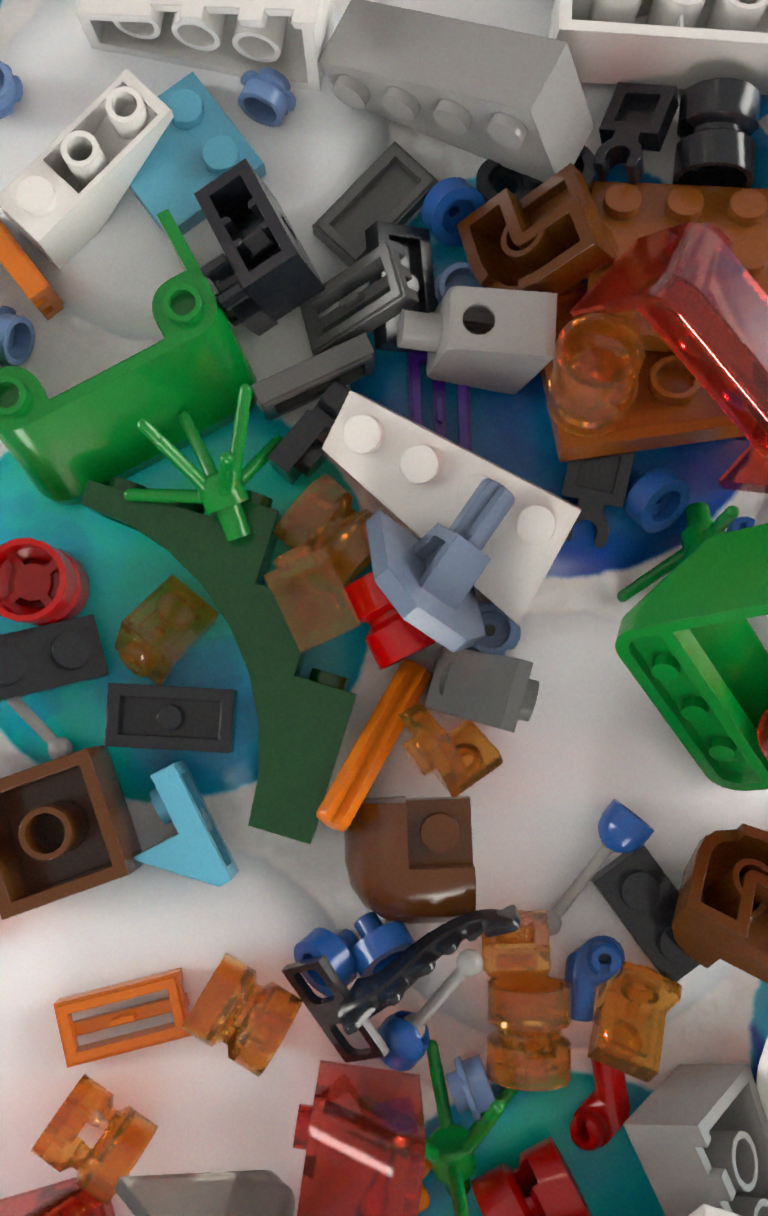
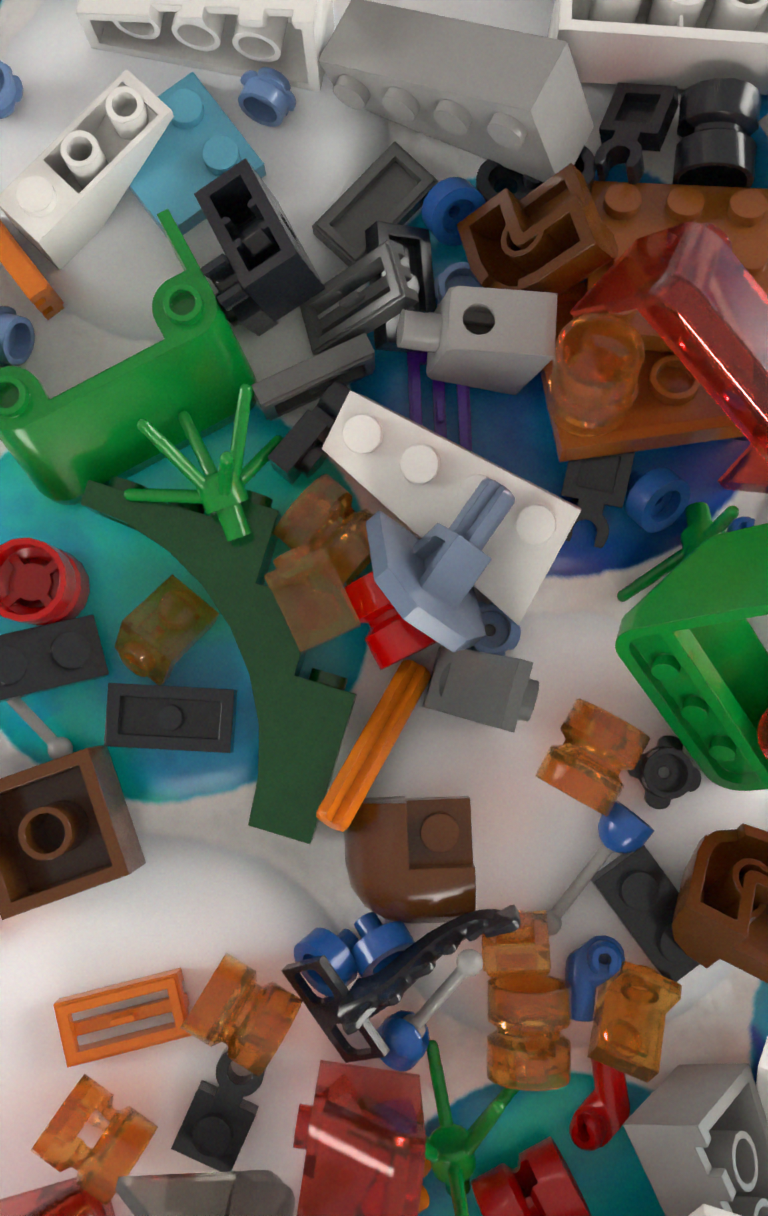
(198, 846): medium azure slope -> none
(219, 1118): none -> black plate
(455, 757): clear orange bracket -> none
(470, 1086): medium blue plate -> none
(592, 756): none -> clear orange wheel
(681, 776): none -> black plate

